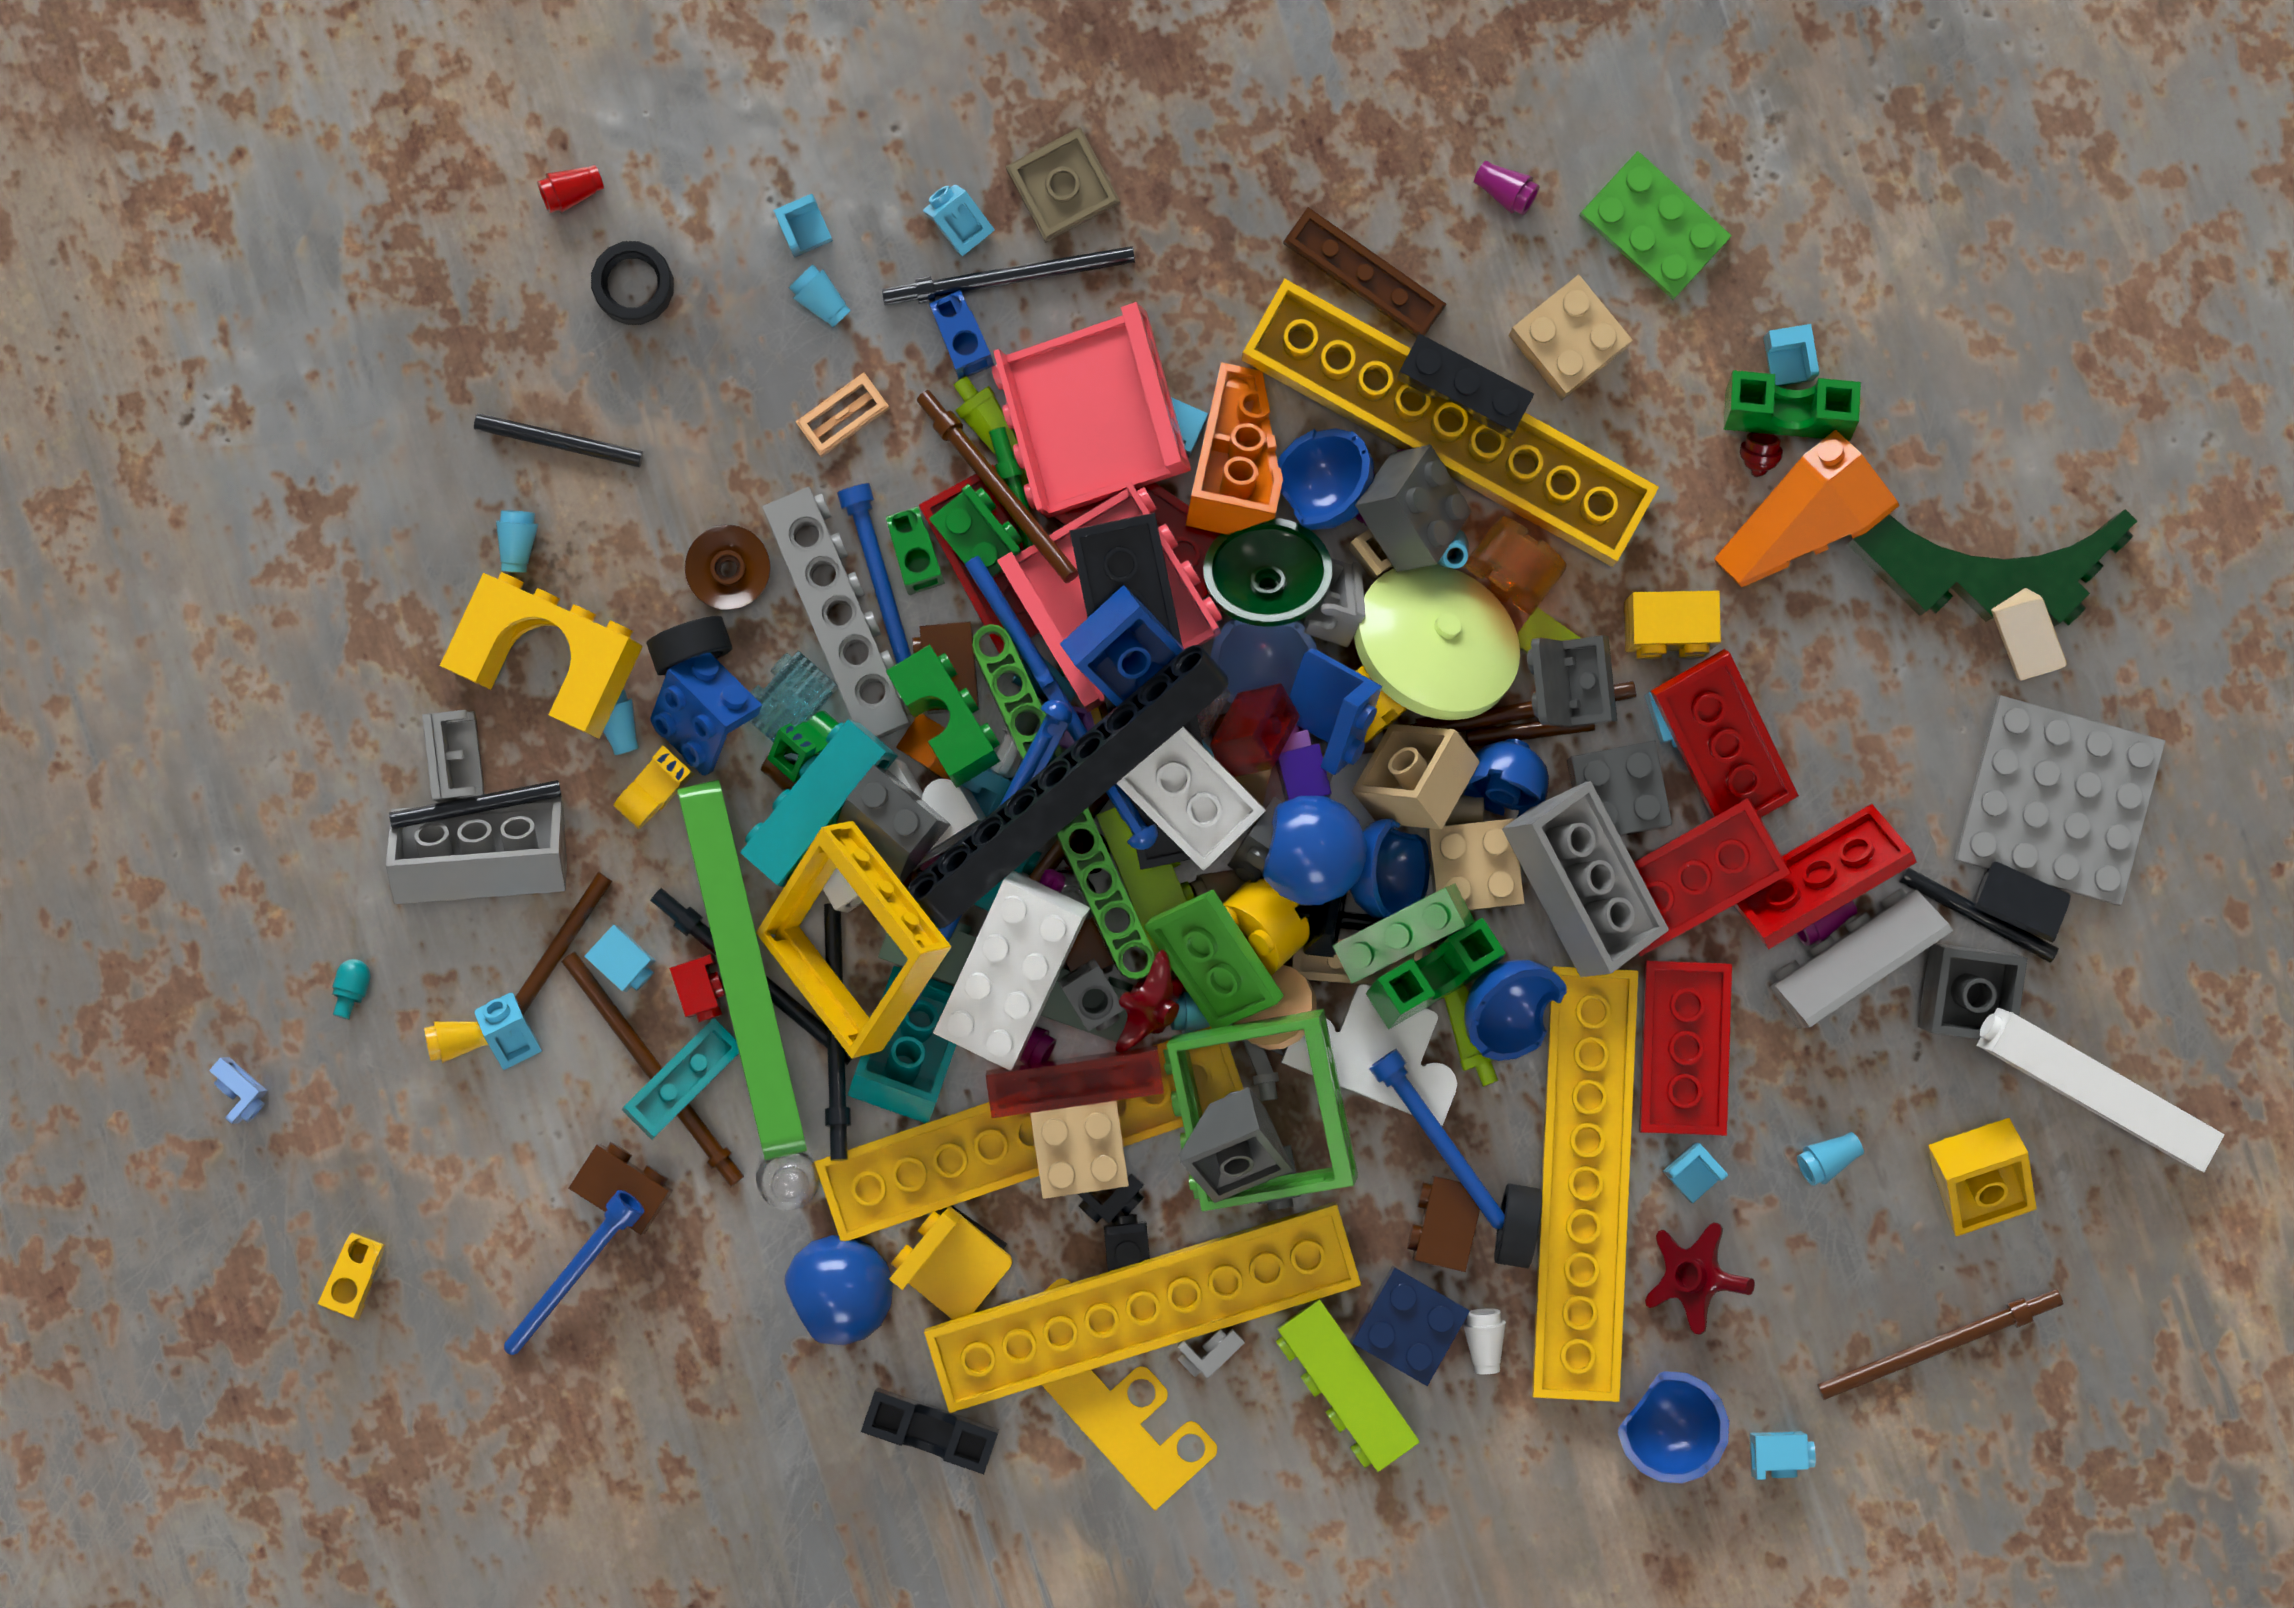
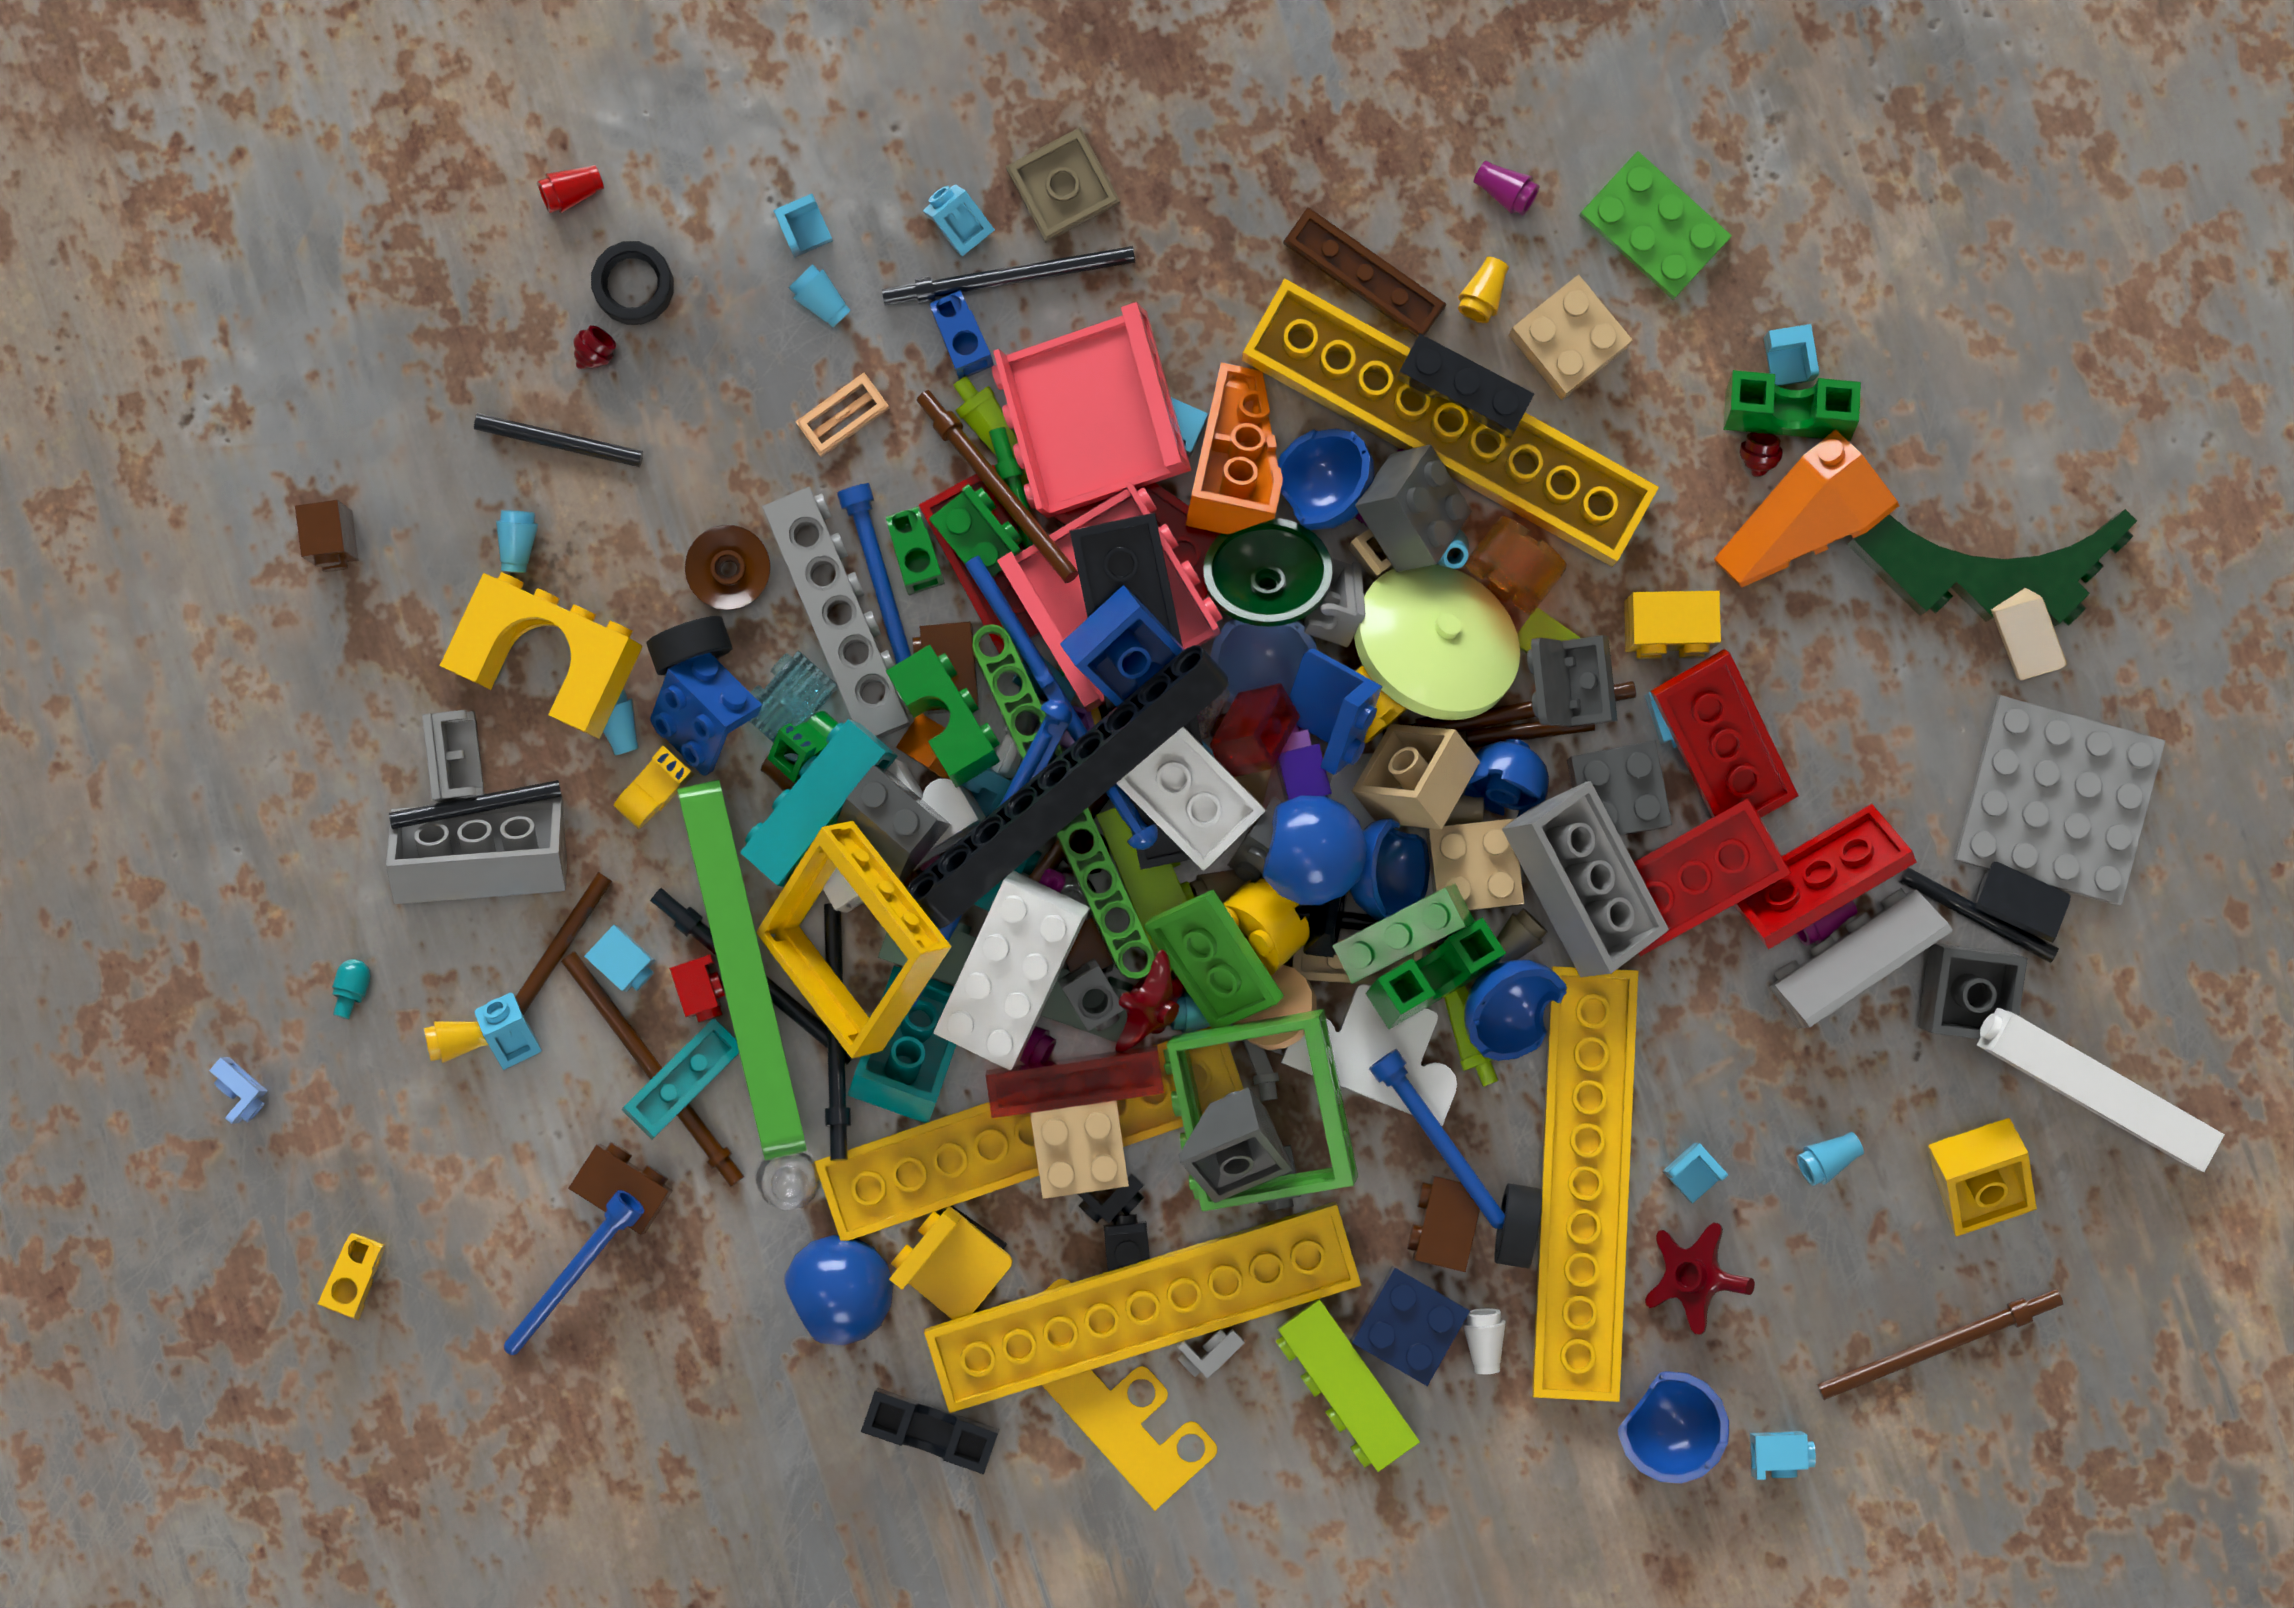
(327, 534): none -> reddish brown brick
(593, 348): none -> dark red plate
(1483, 292): none -> yellow cone
(1520, 935): none -> dark tan cone
(1685, 1048): red plate -> none

